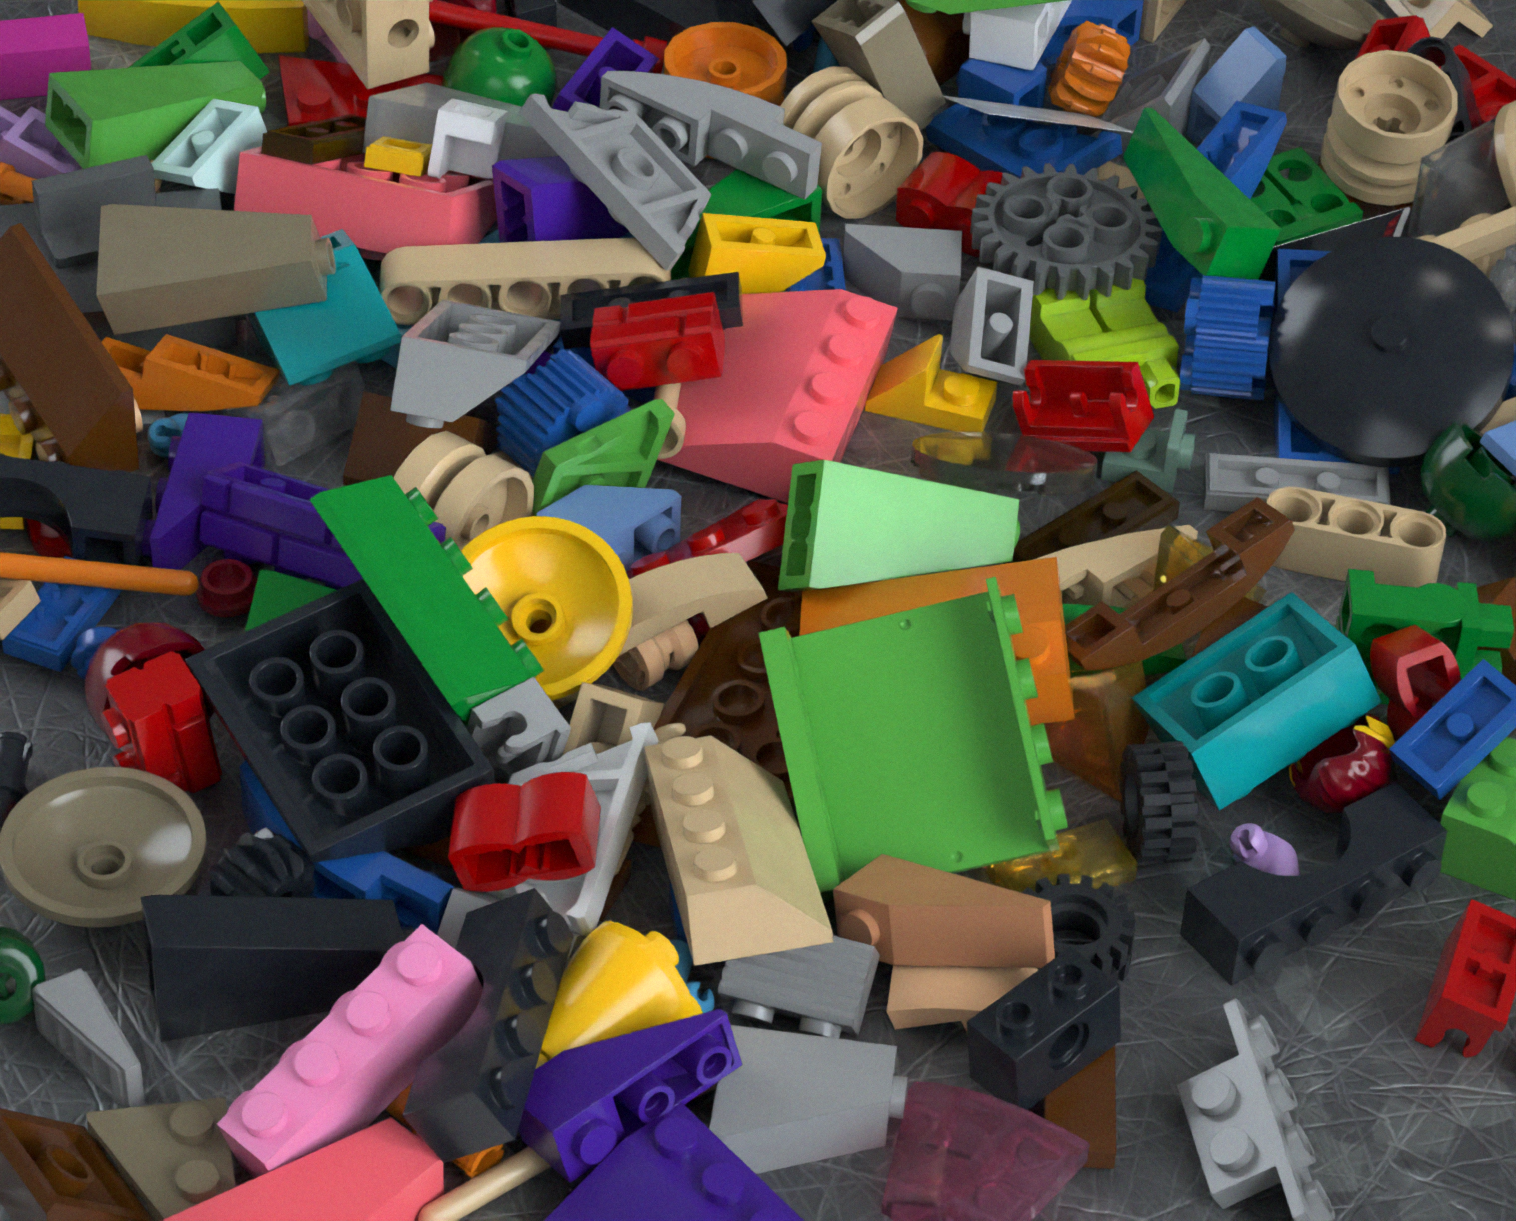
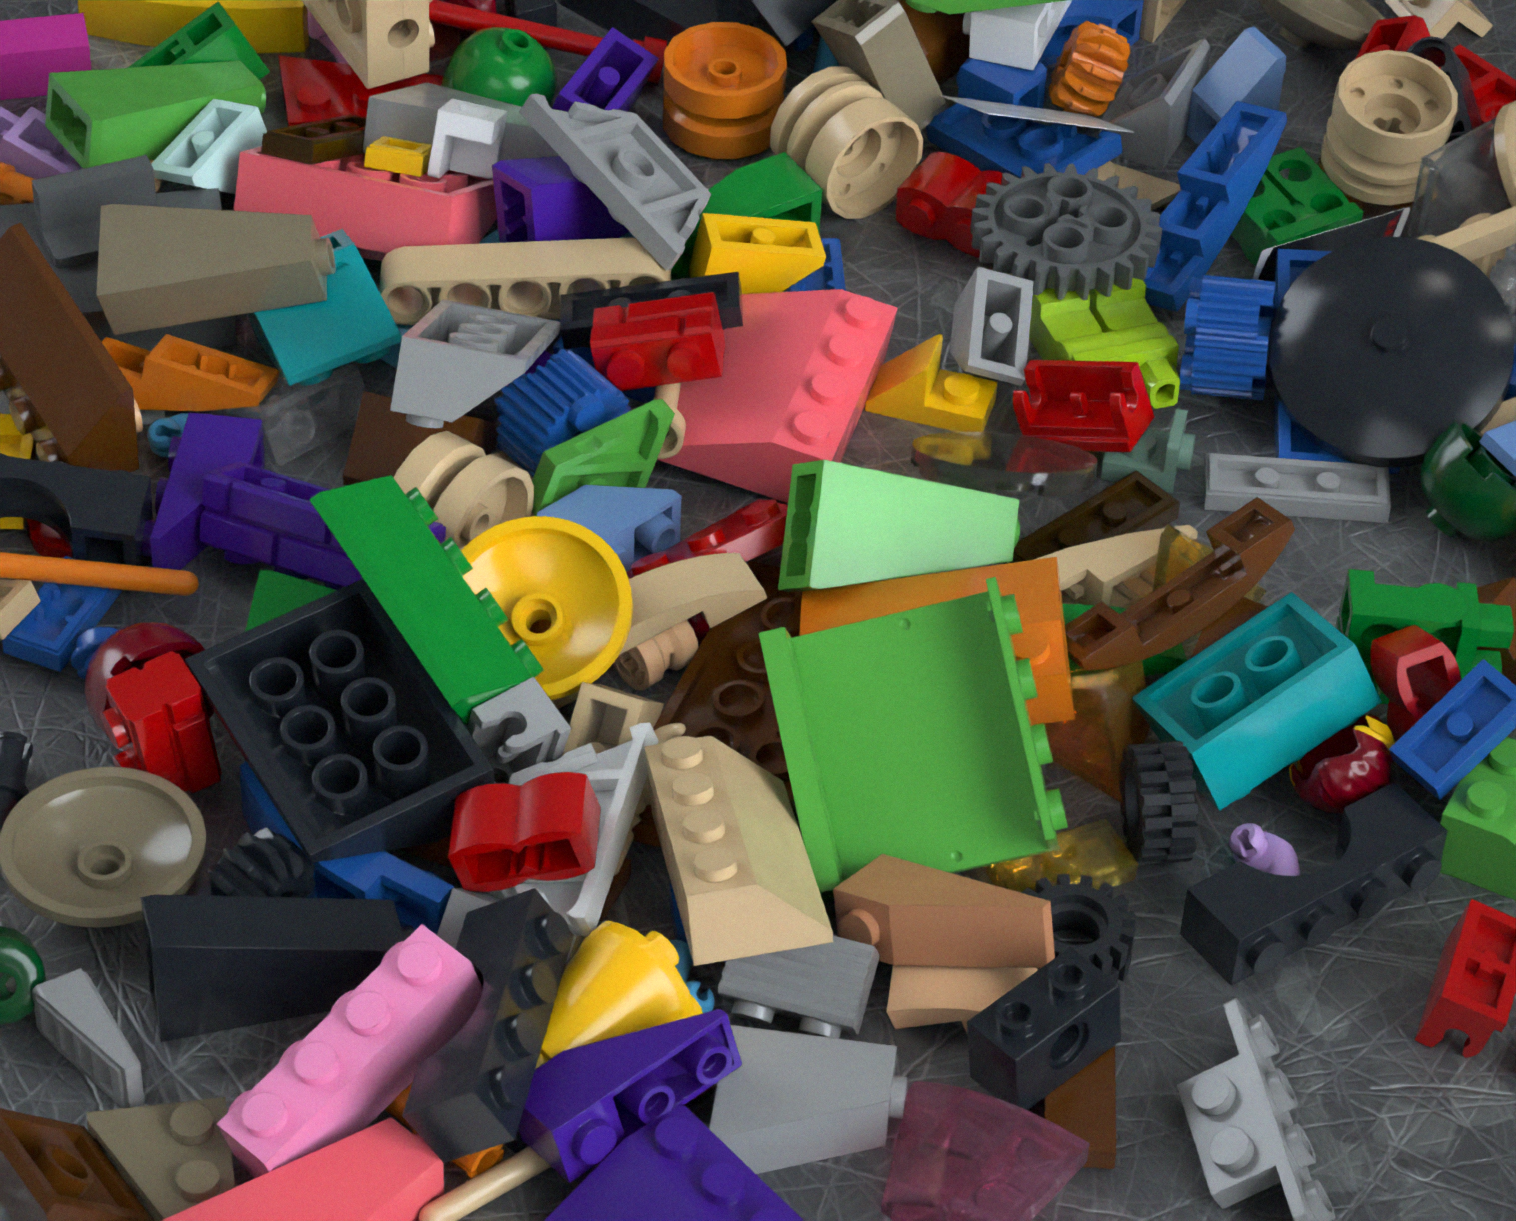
(226, 588): dark red plate -> none
(717, 122): light grey slope -> none
(905, 268): light grey slope -> none
(1197, 203): green slope -> none
(1358, 534): tan beam -> none

